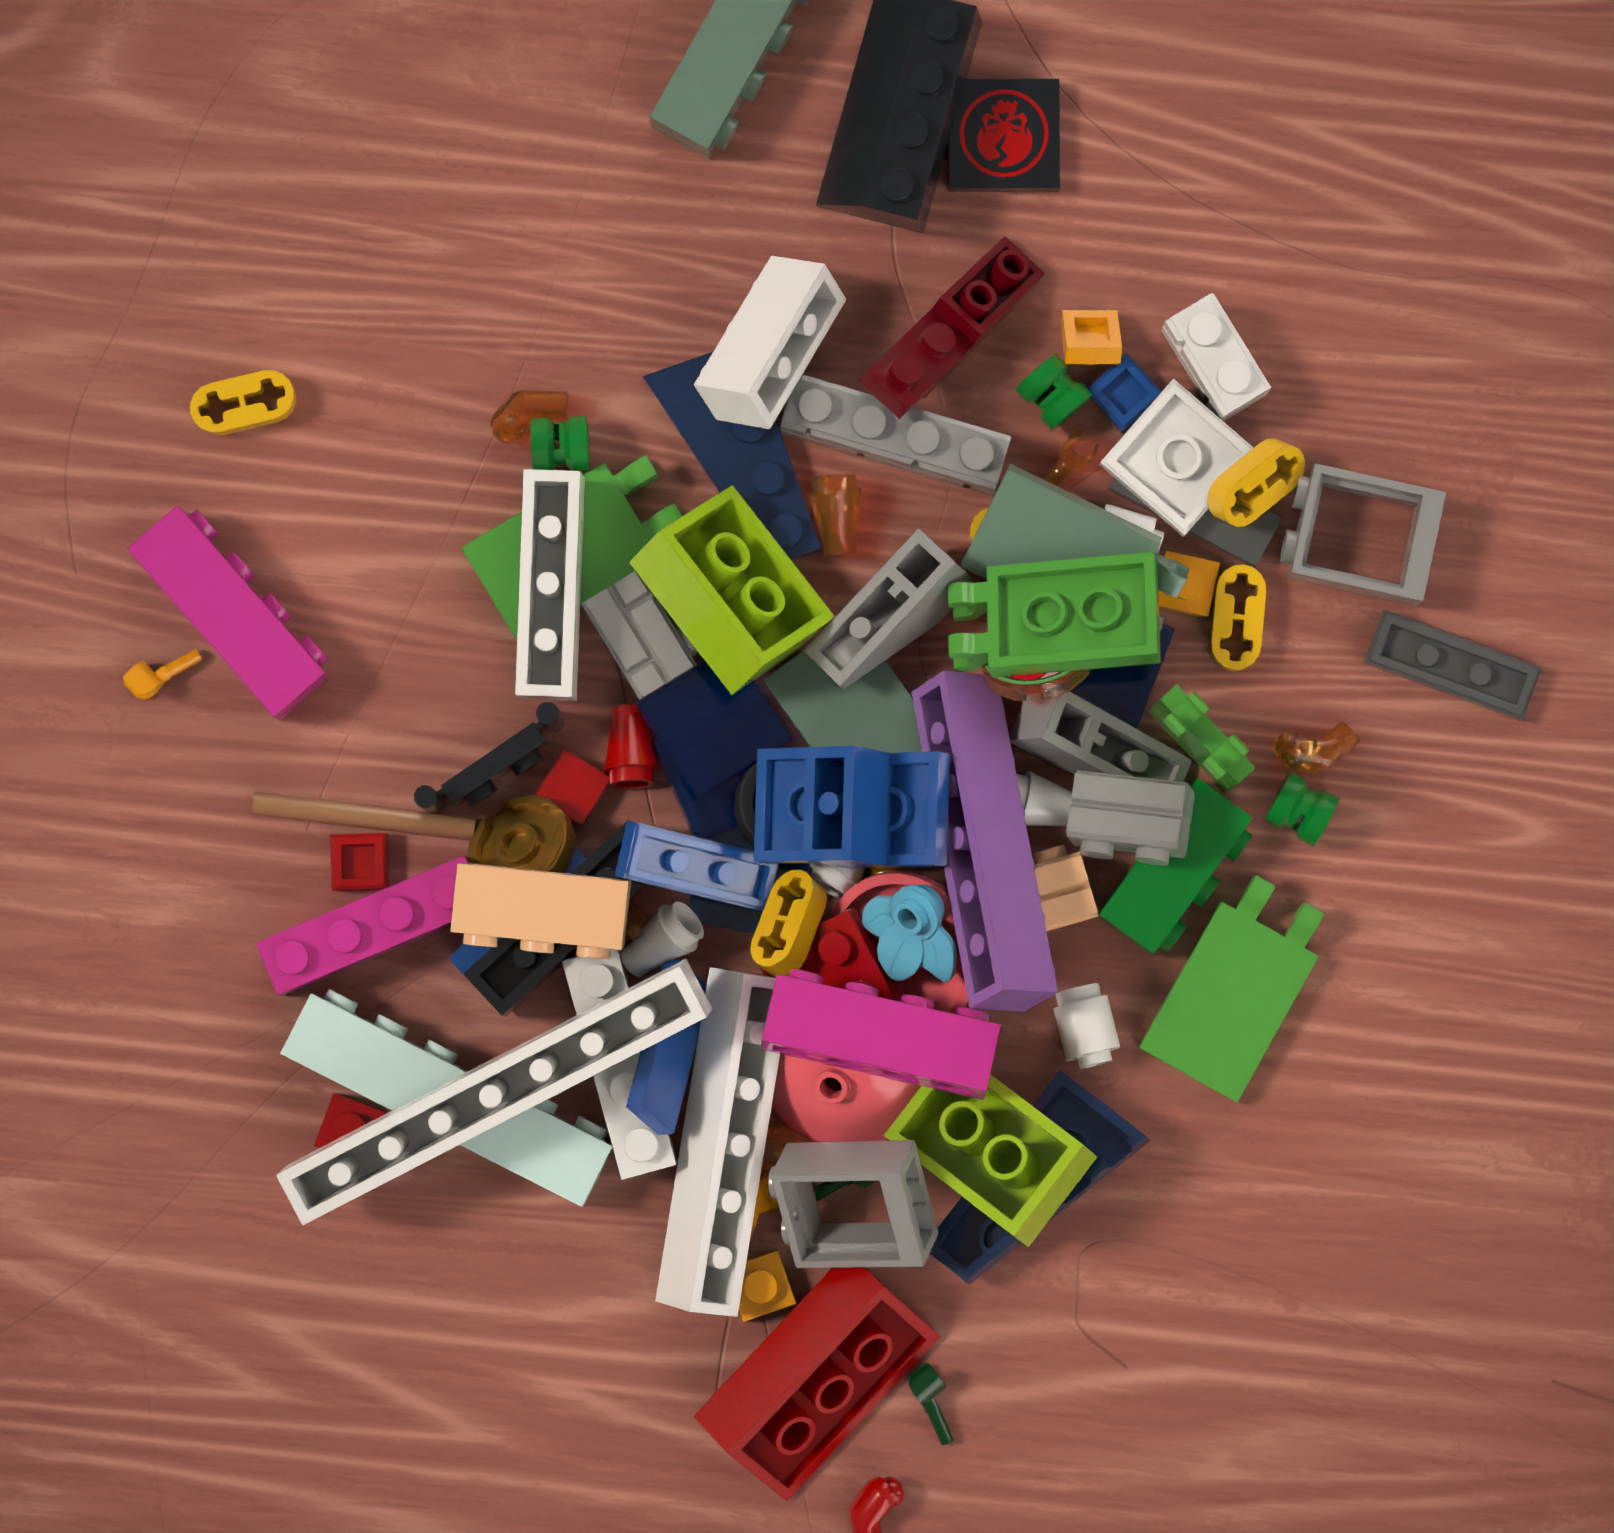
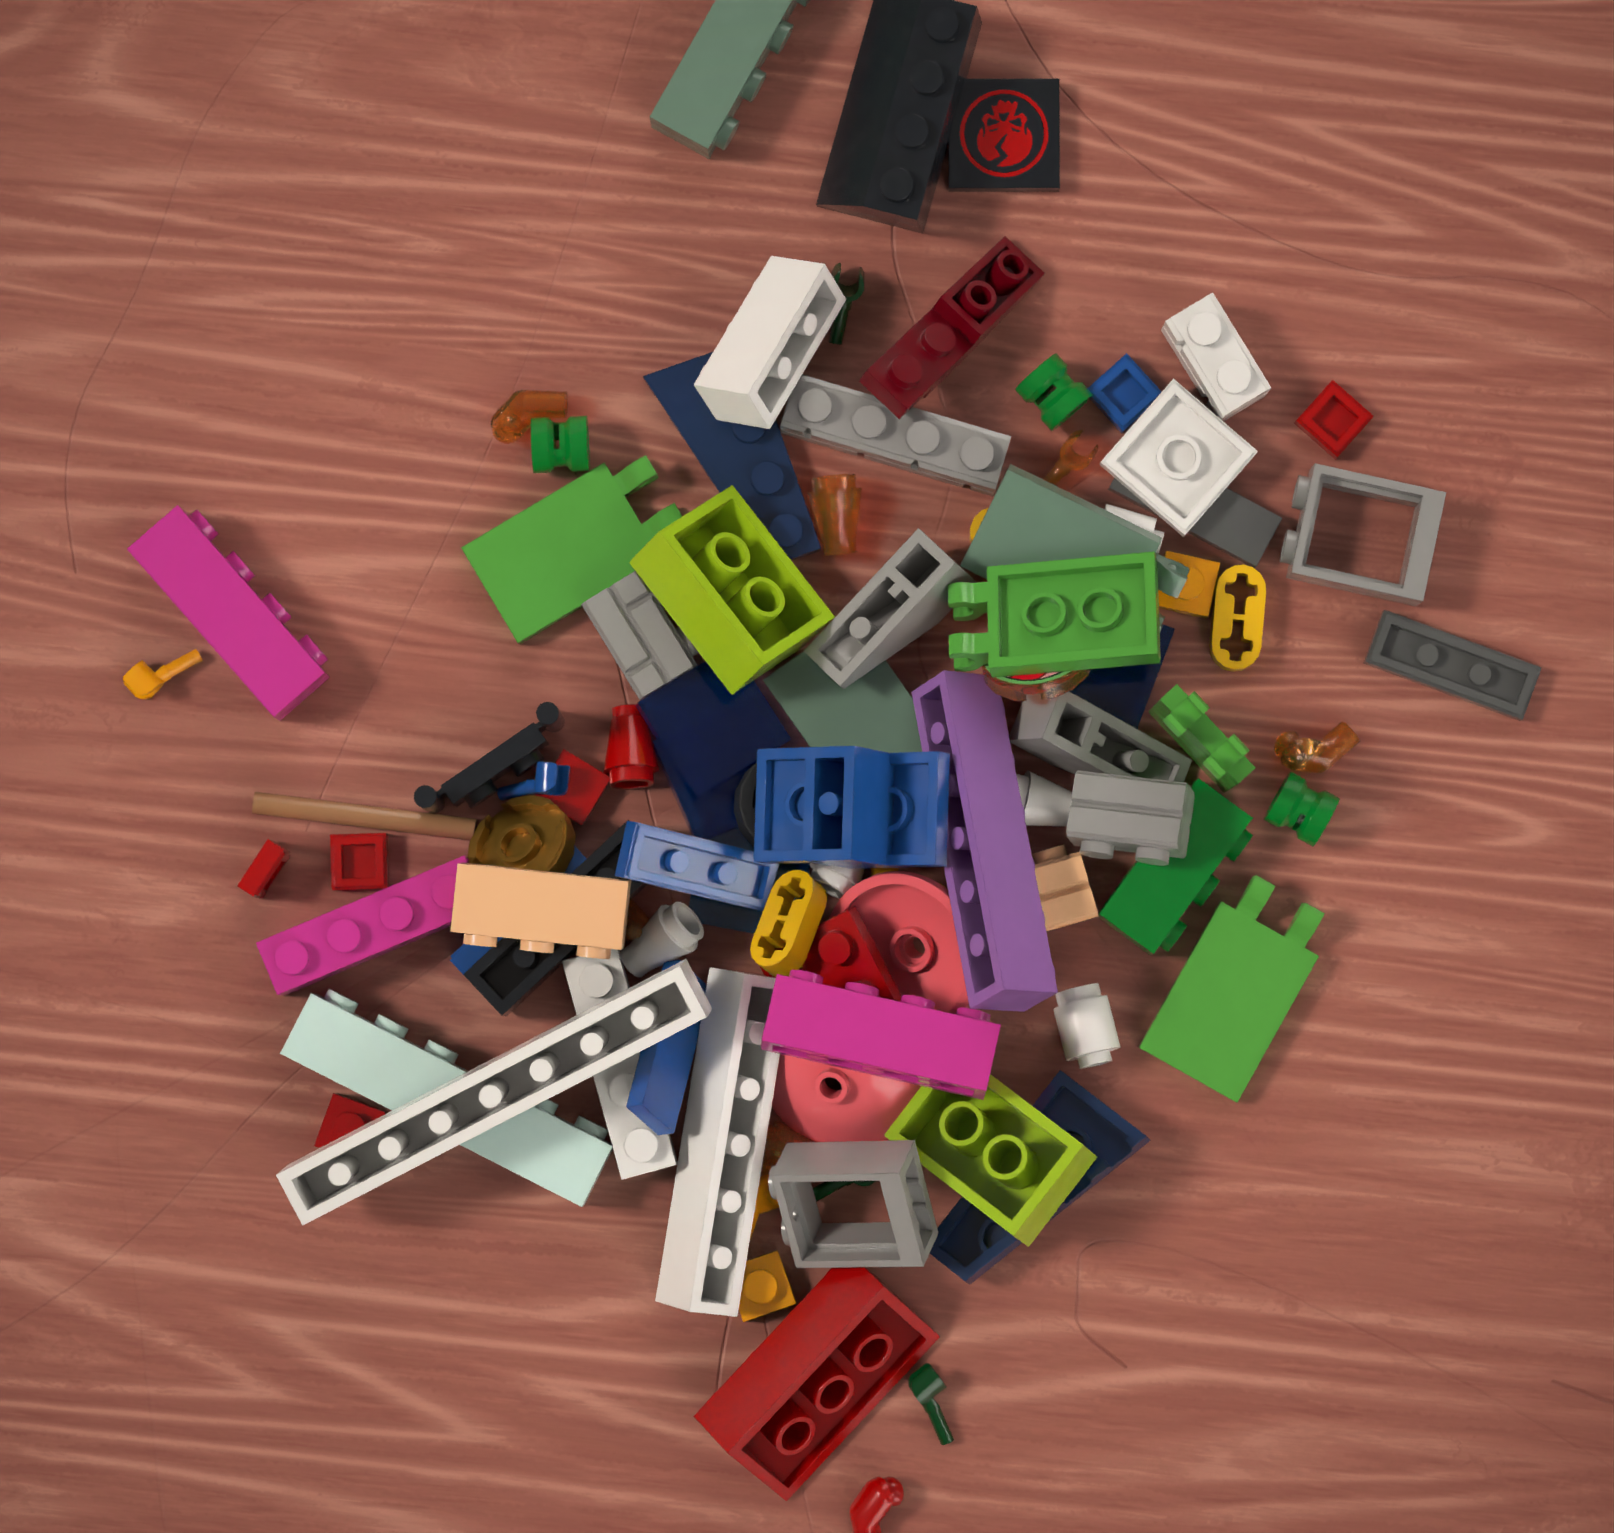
(240, 389): yellow beam -> none
(264, 869): none -> red tile
(549, 780): none -> blue hand
(550, 585): white brick -> none
(851, 294): none -> dark green hand
(911, 933): medium azure plate -> none
(1091, 337): light orange plate -> none
(1256, 483): yellow beam -> none
(1333, 419): none -> red tile

